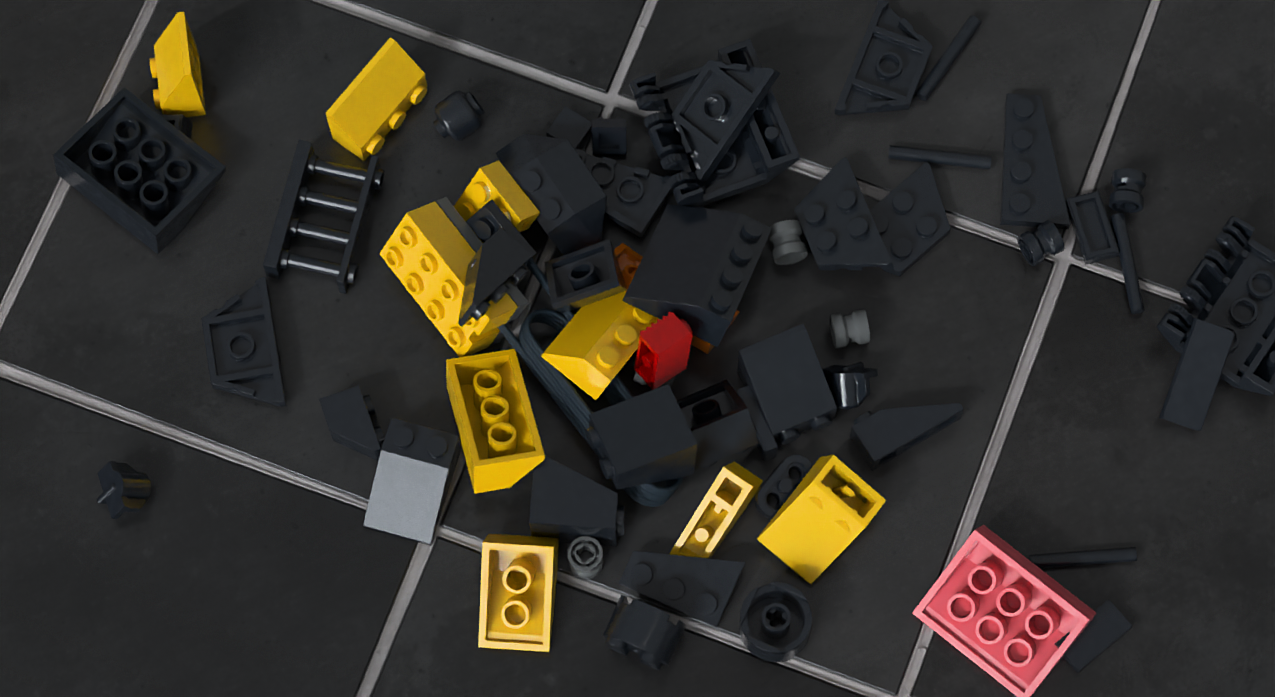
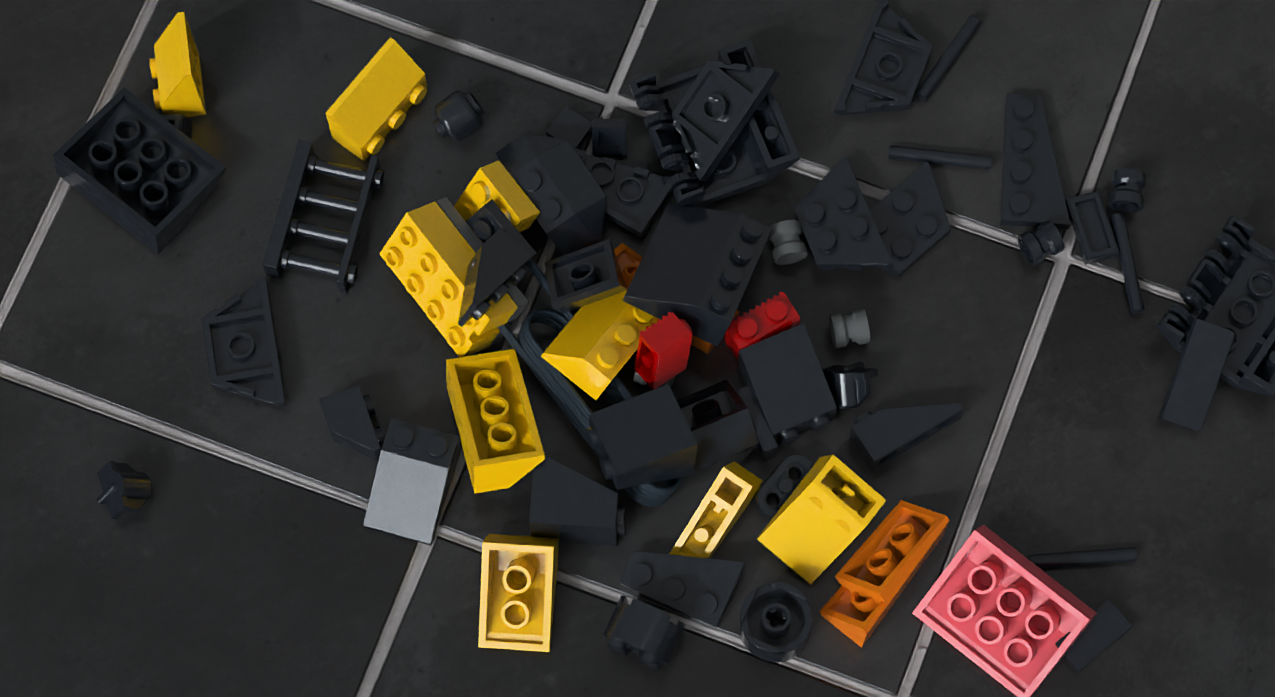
(585, 565): dark grey wheel -> none
(761, 323): none -> red brick
(883, 569): none -> orange slope

